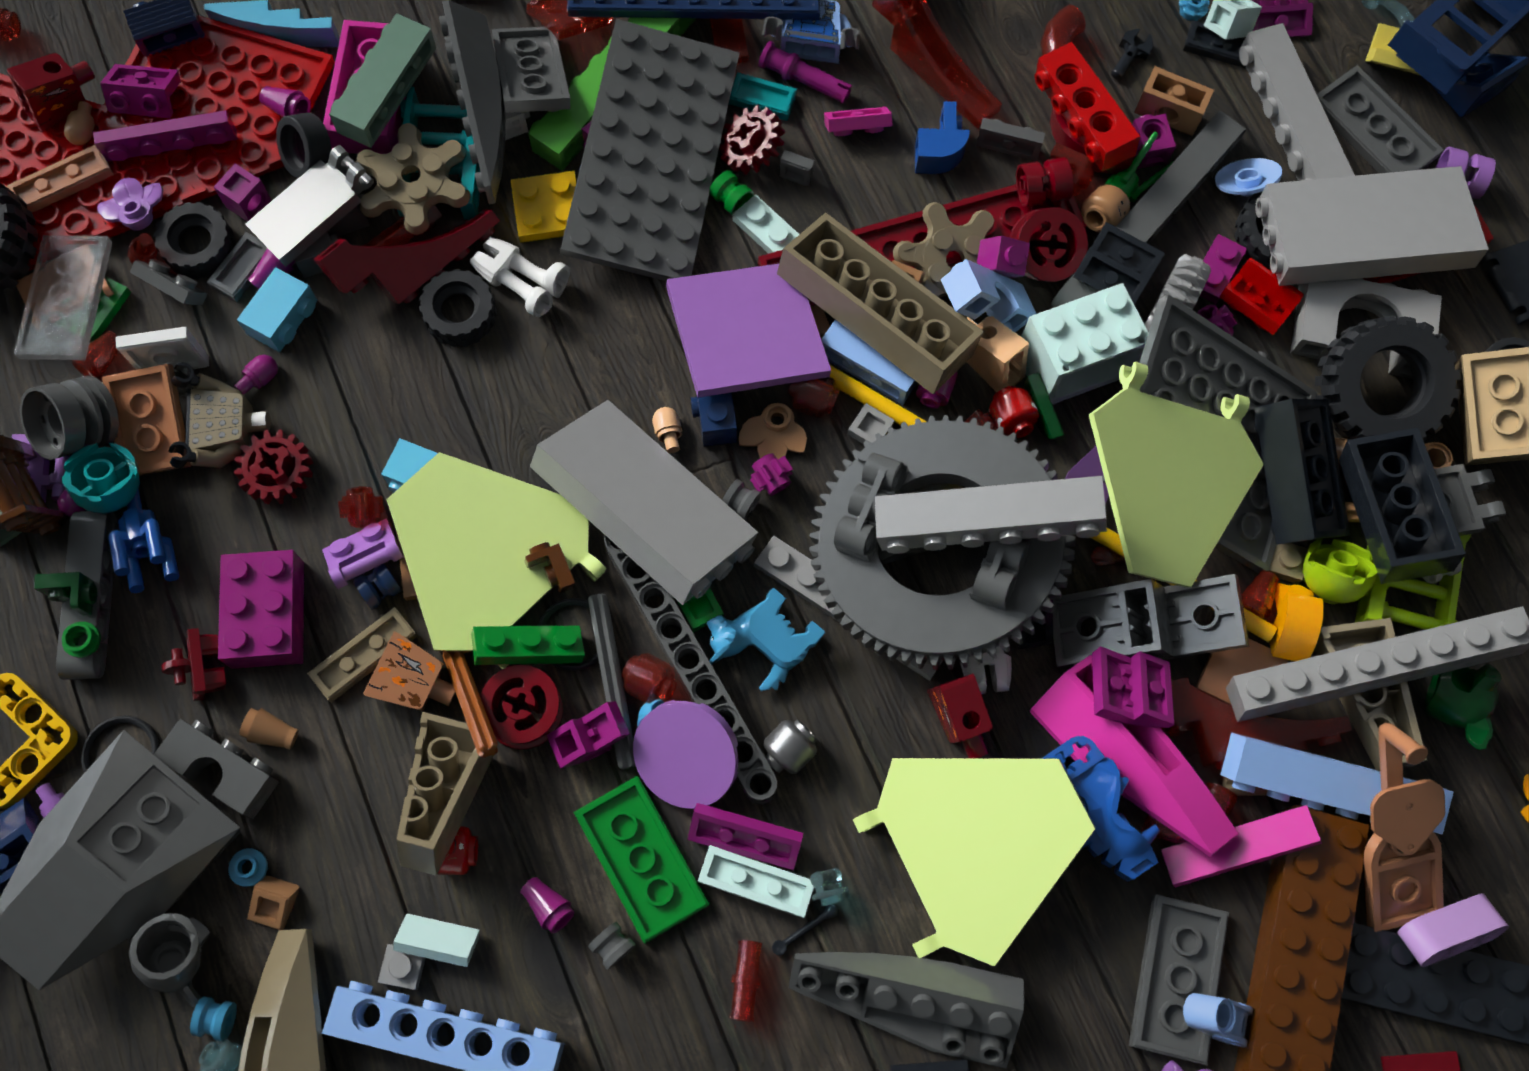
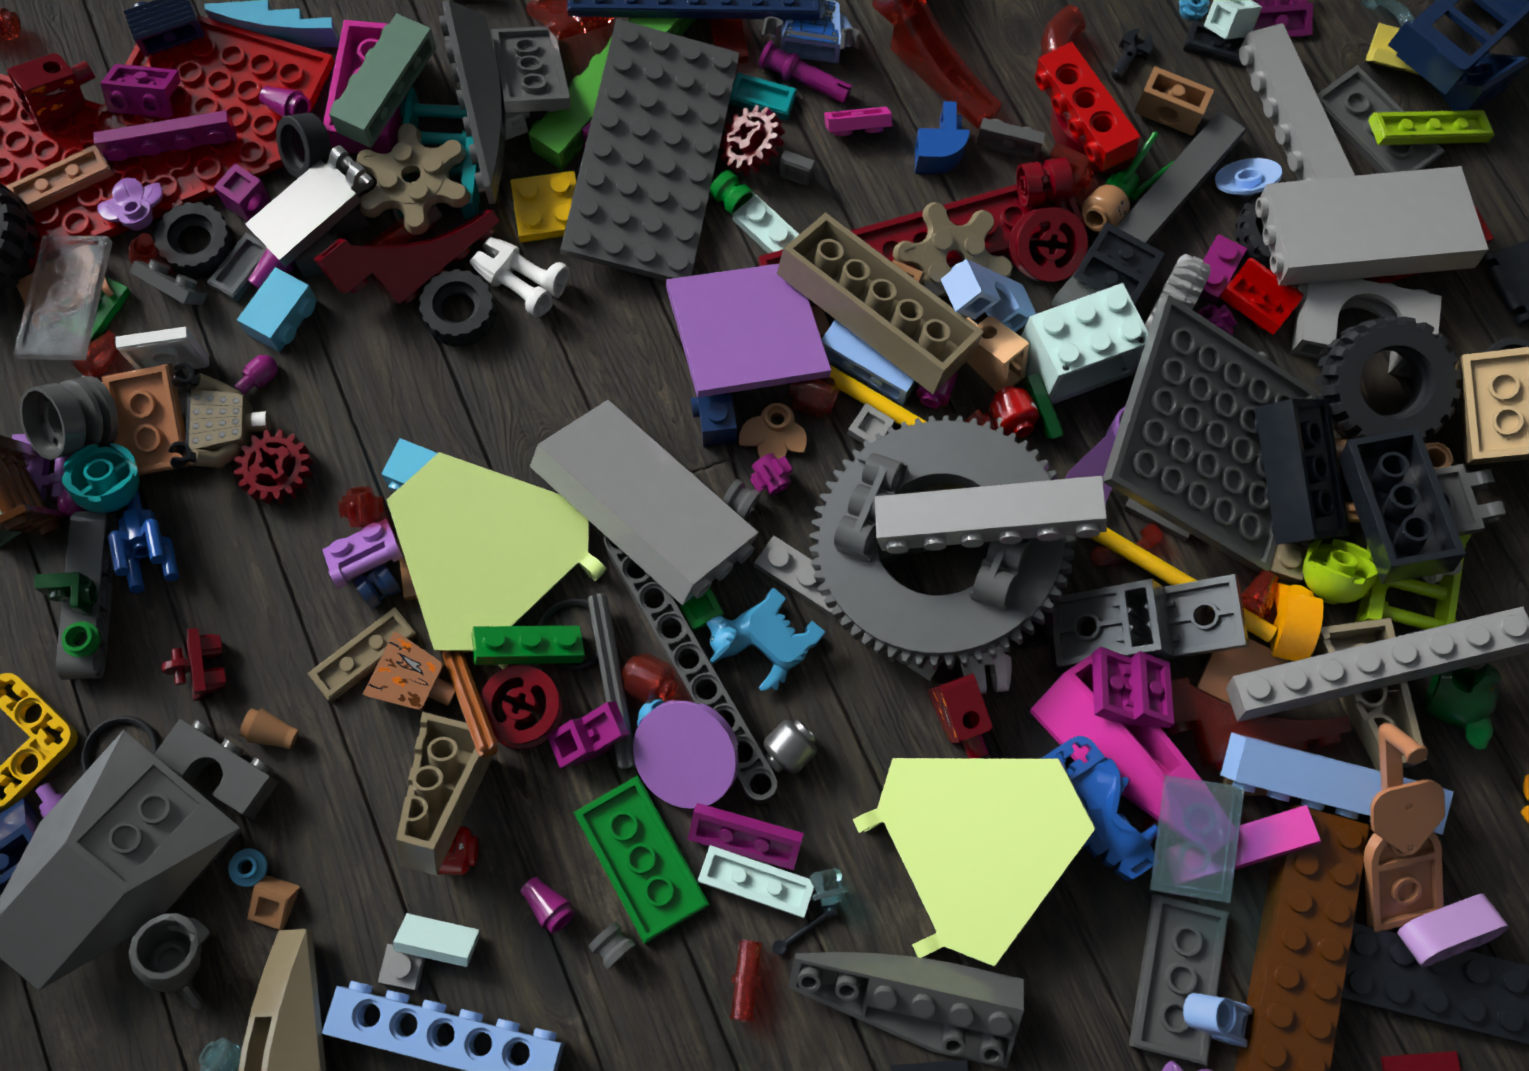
(79, 125): medium nougat cylinder -> none
(213, 1019): dark azure wheel -> none
(261, 609): magenta brick -> none
(557, 569): reddish brown bracket -> none
(667, 428): light nougat cylinder -> none
(1004, 255): magenta brick -> none
(1164, 144): magenta brick -> none
(1171, 476): yellowish green flag -> none
(1197, 838): none -> clear light blue tile
(1430, 127): none -> lime tile
(1479, 169): medium lavender wheel -> none

